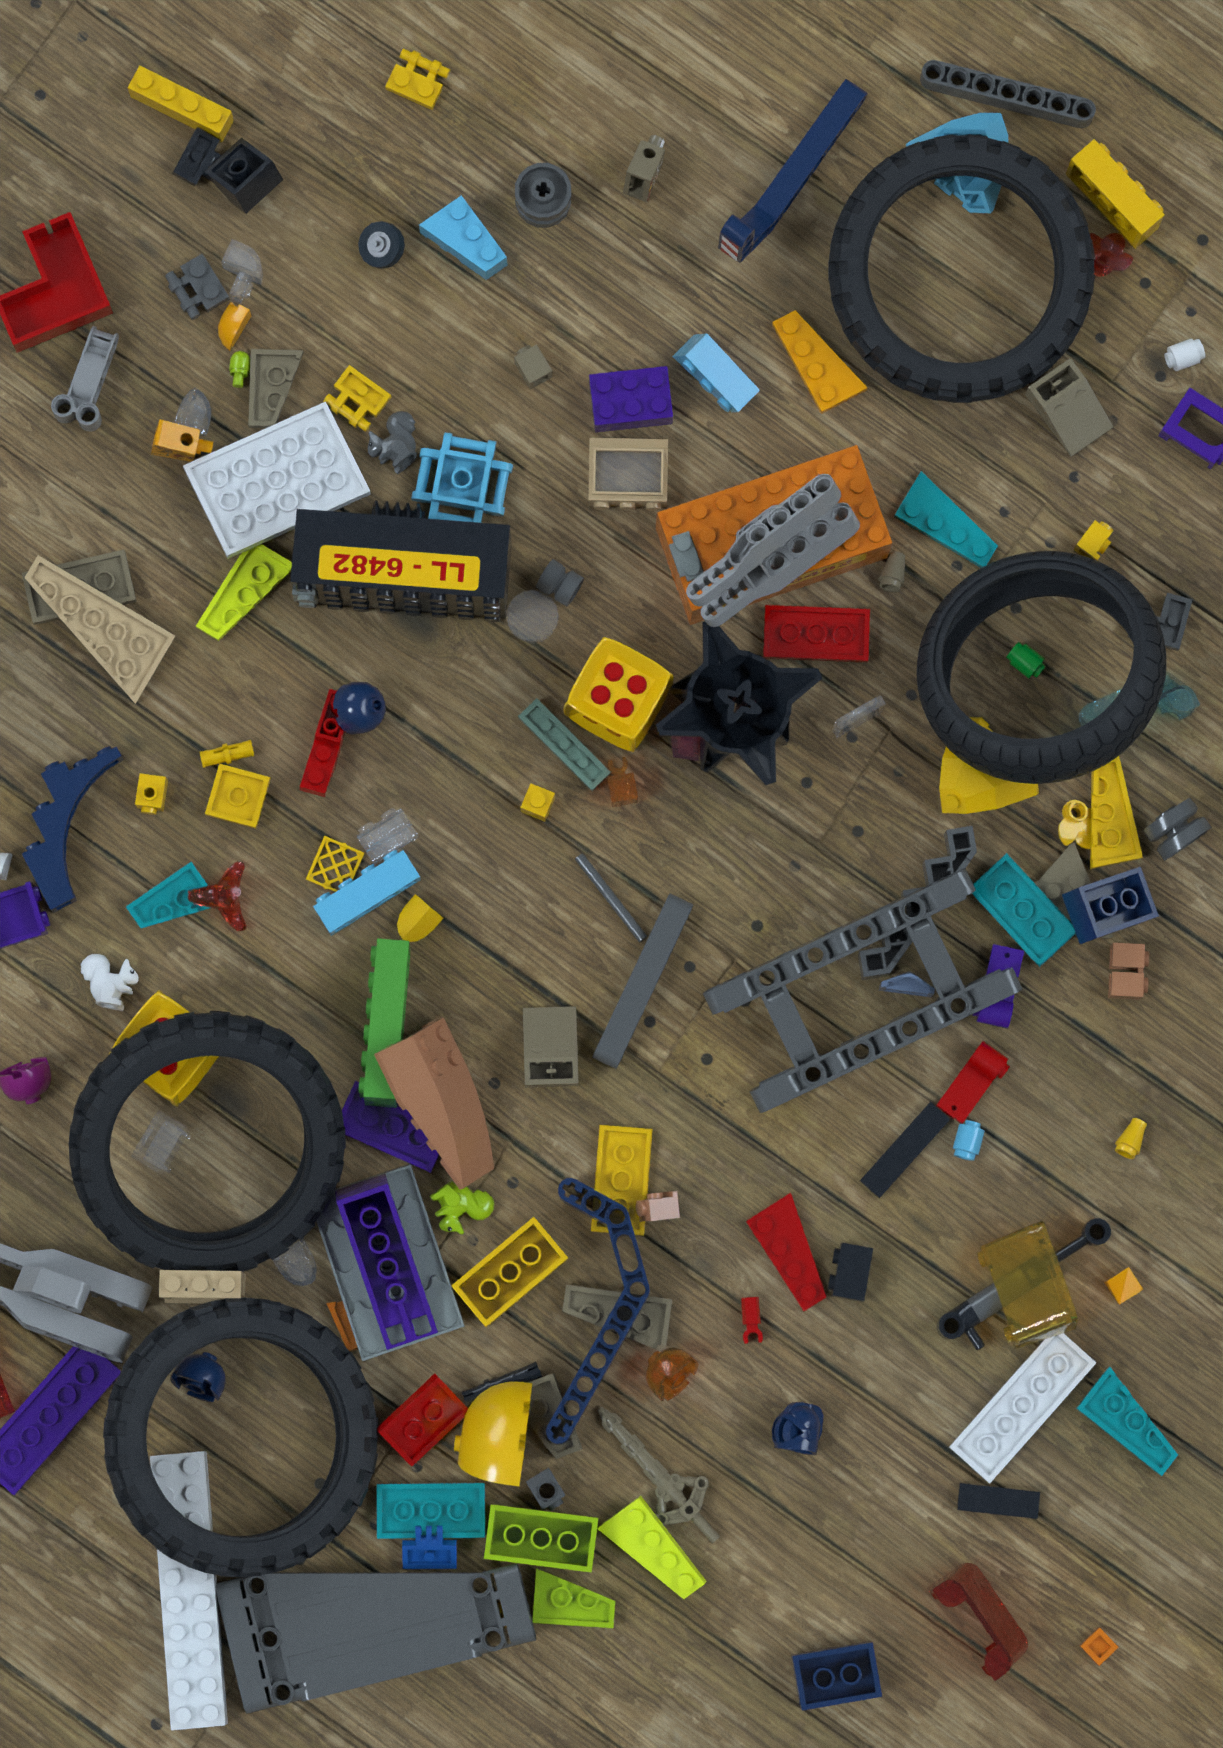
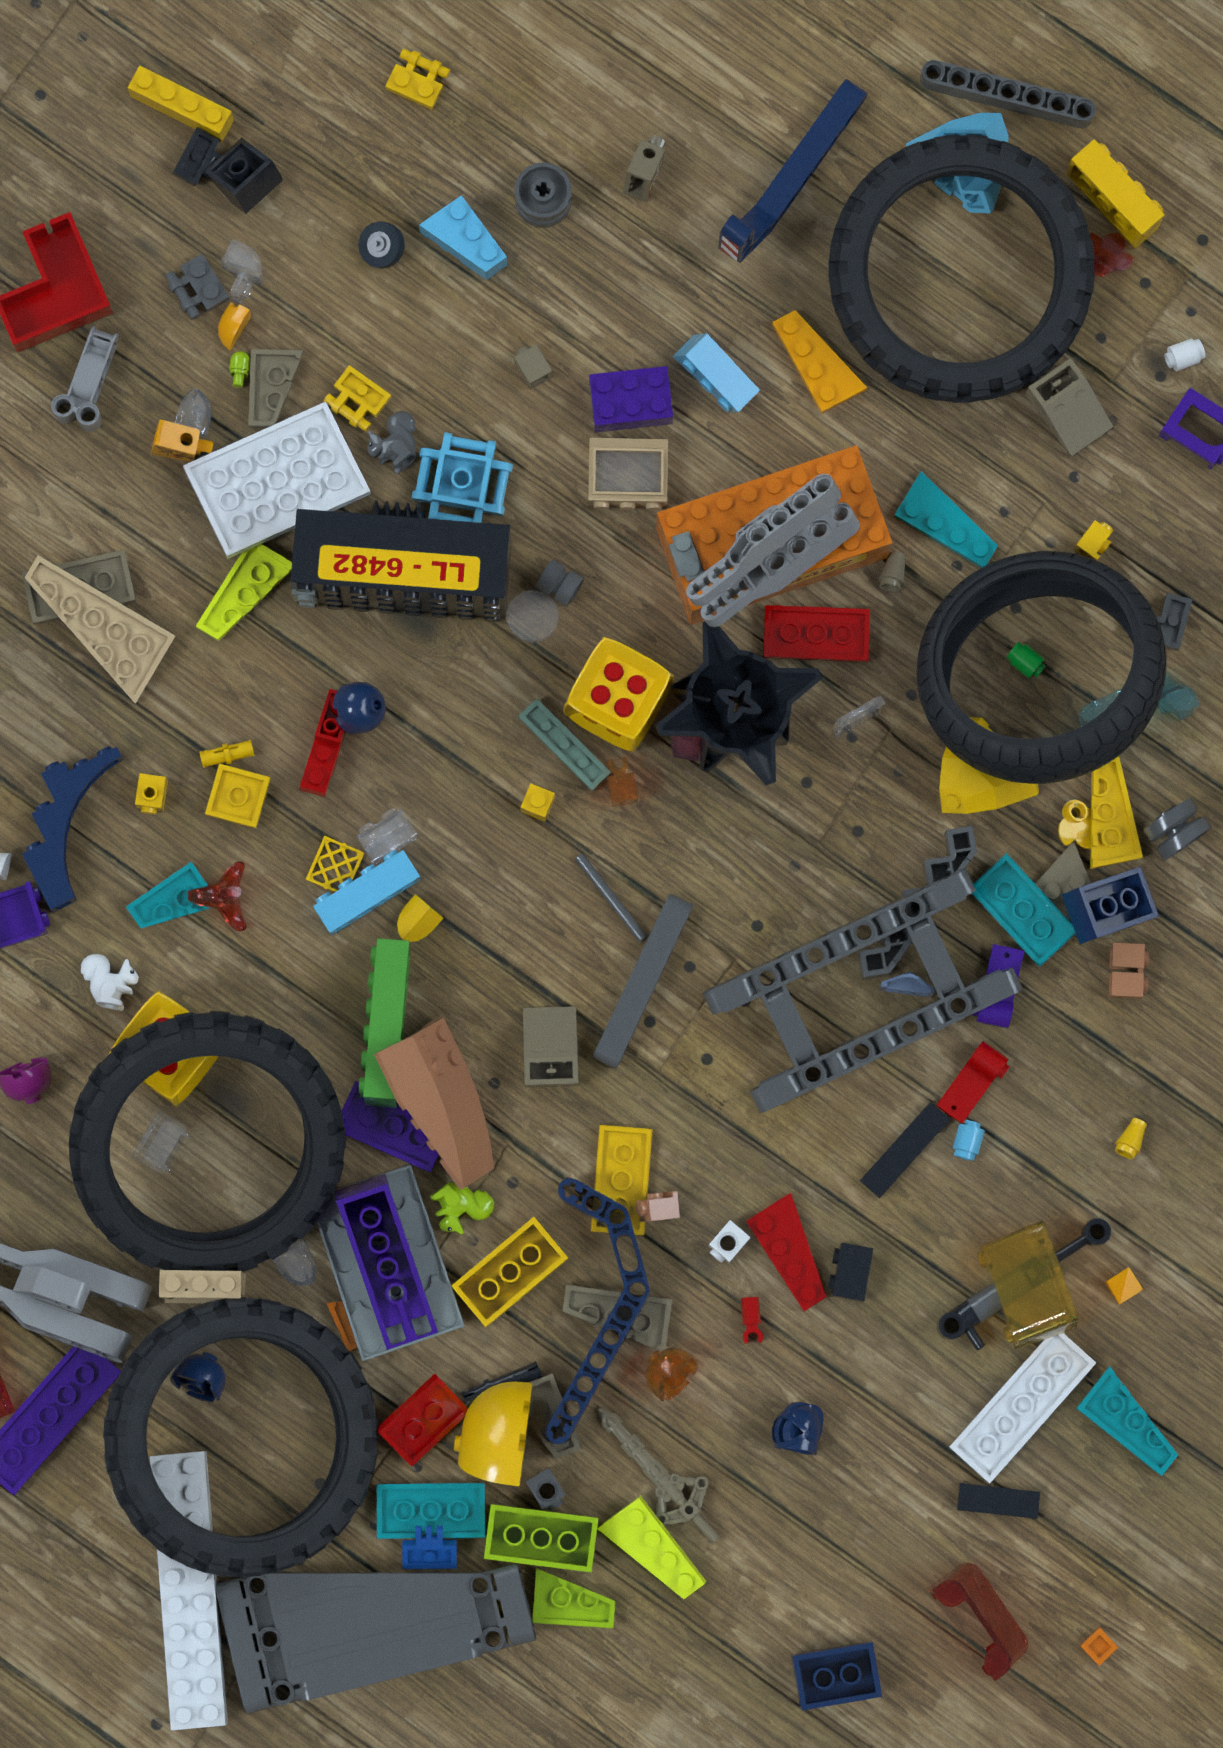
(737, 1234): none -> white brick

